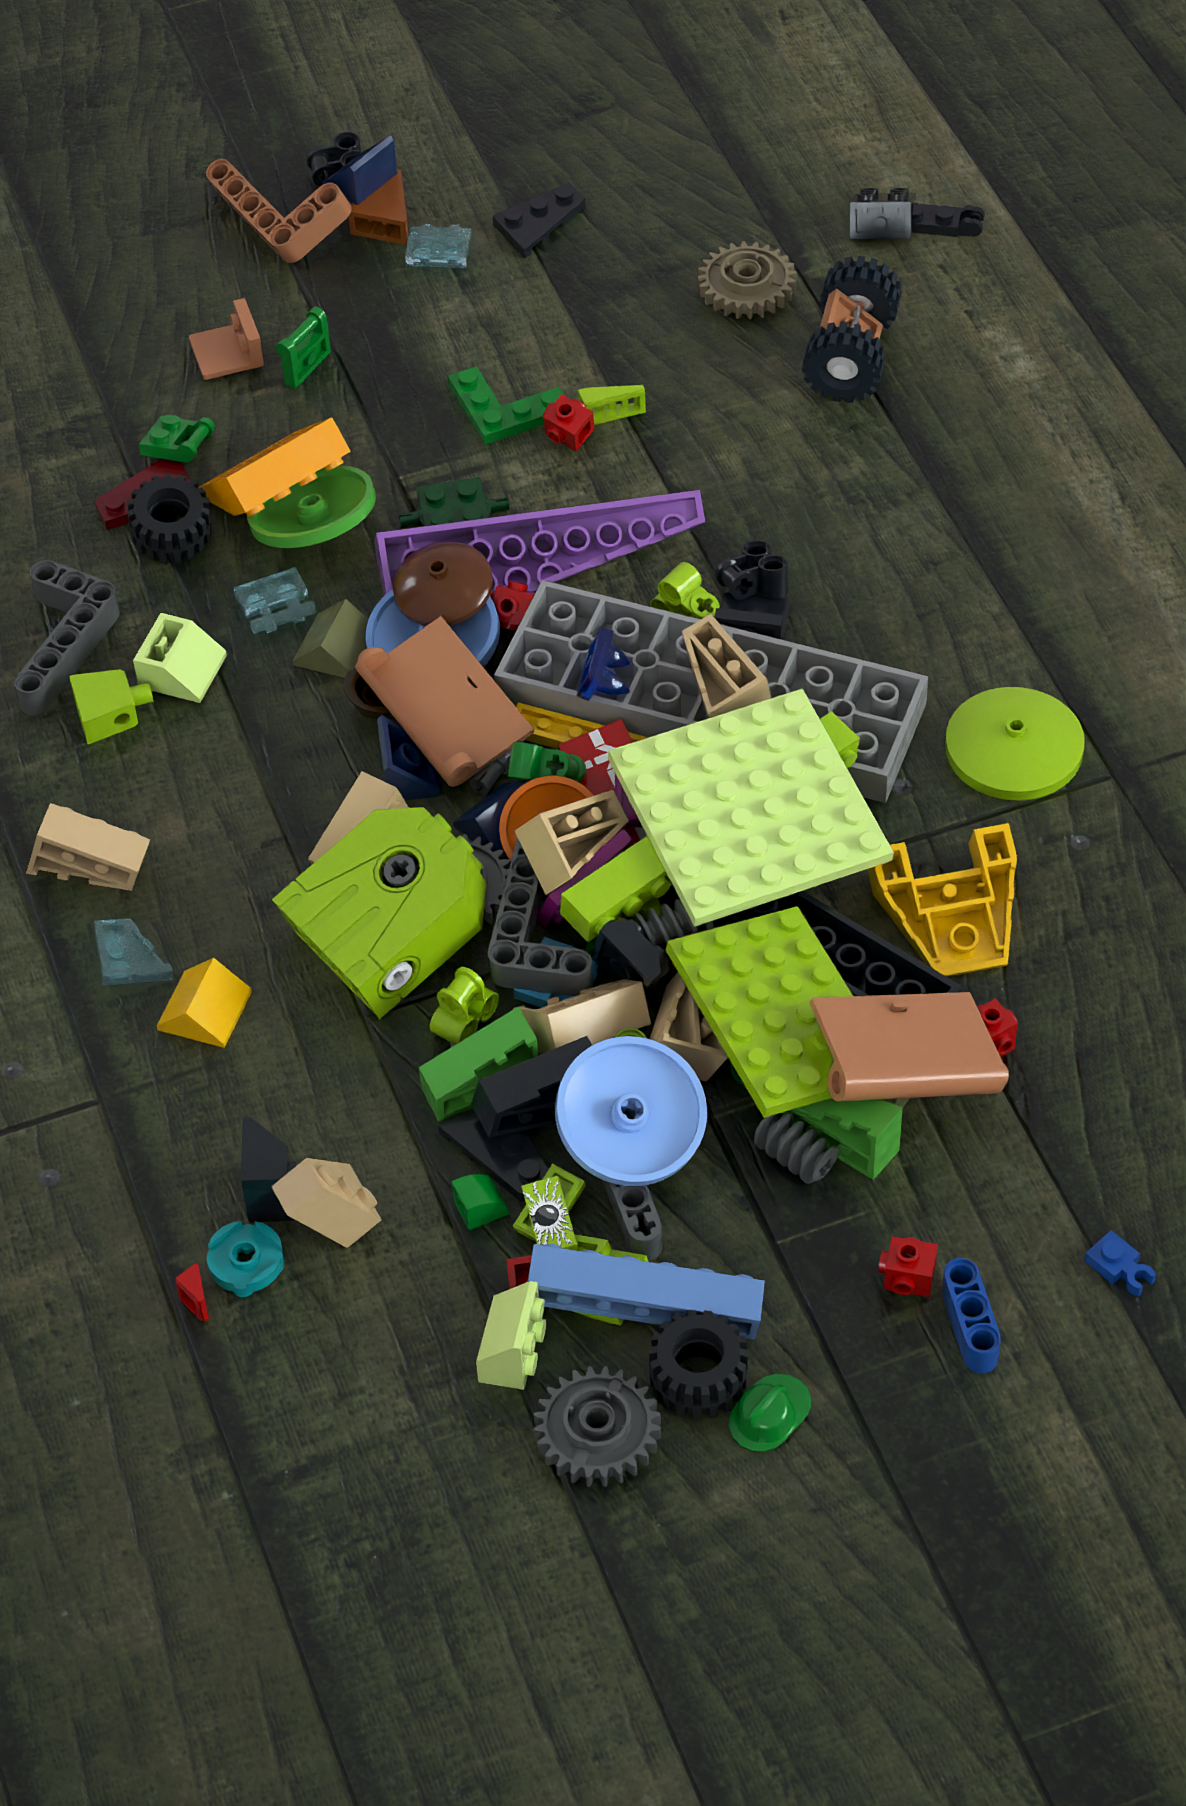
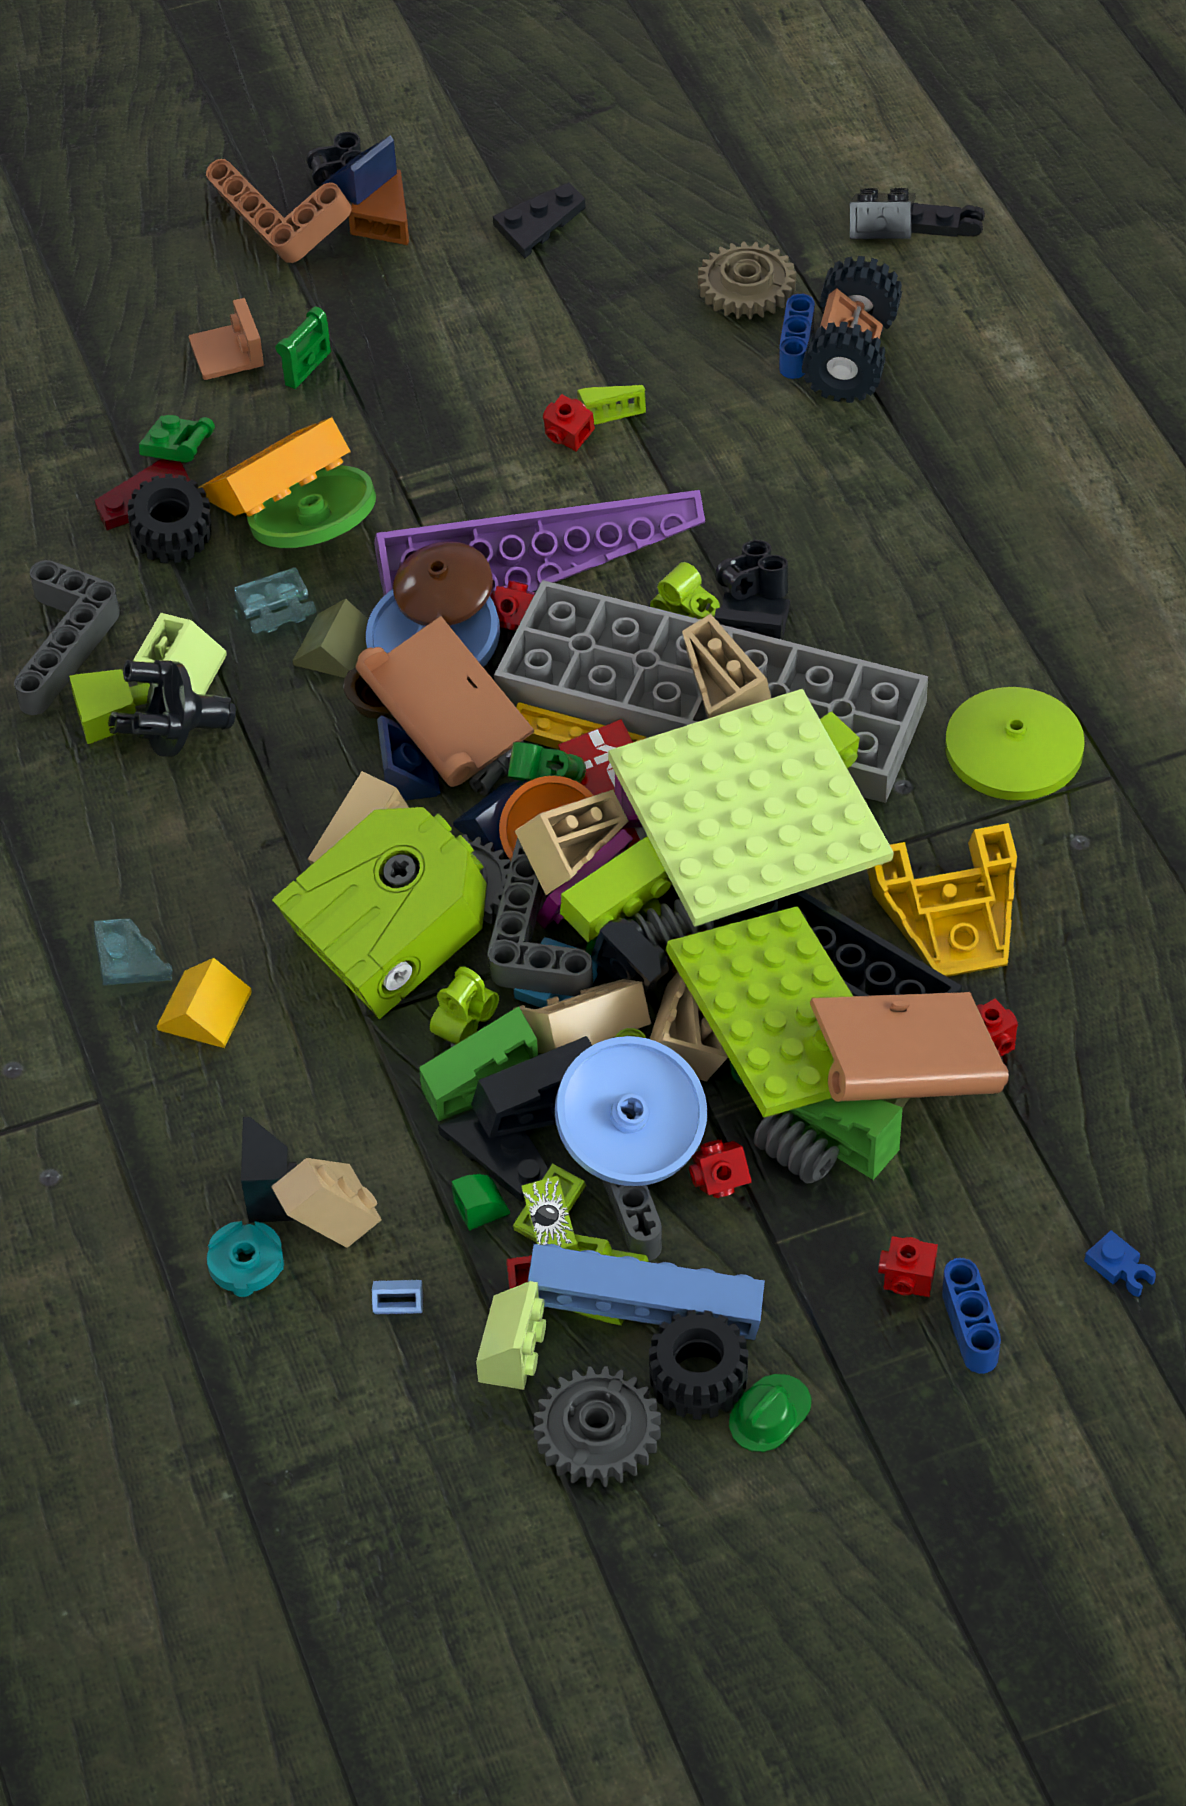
(87, 849): tan wedge -> none
(170, 707): none -> black piece
(191, 1292): red slope -> none
(397, 1288): none -> light blue piece
(438, 246): clear light blue plate -> none
(452, 503): dark green plate -> none
(488, 416): green plate -> none
(595, 675): clear blue tile -> none
(719, 1168): none -> red brick
(795, 334): none -> blue beam

